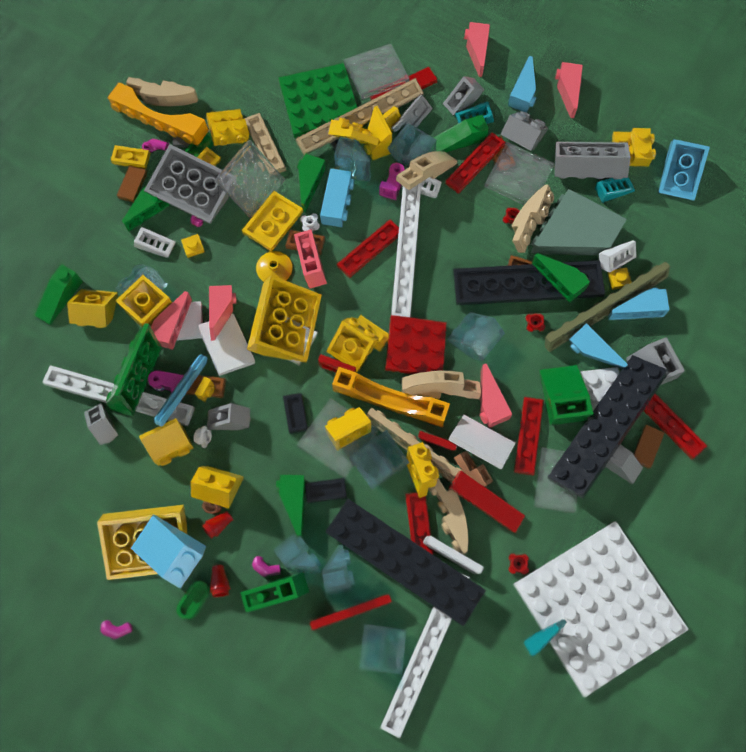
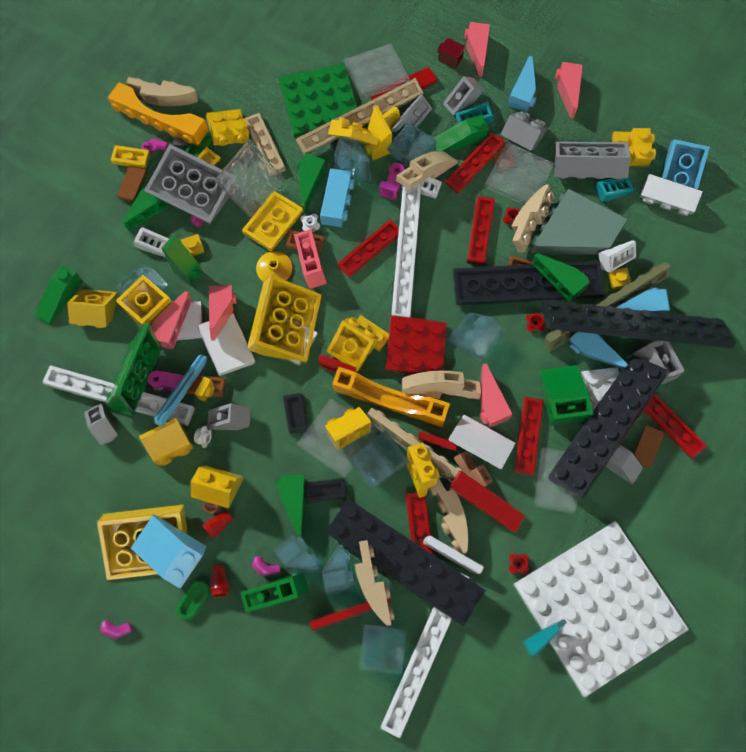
(181, 260): none -> green slope
(375, 593): none -> tan slope
(451, 53): none -> dark red brick
(480, 230): none -> red tile
(636, 324): none -> black plate
(670, 195): none -> white brick

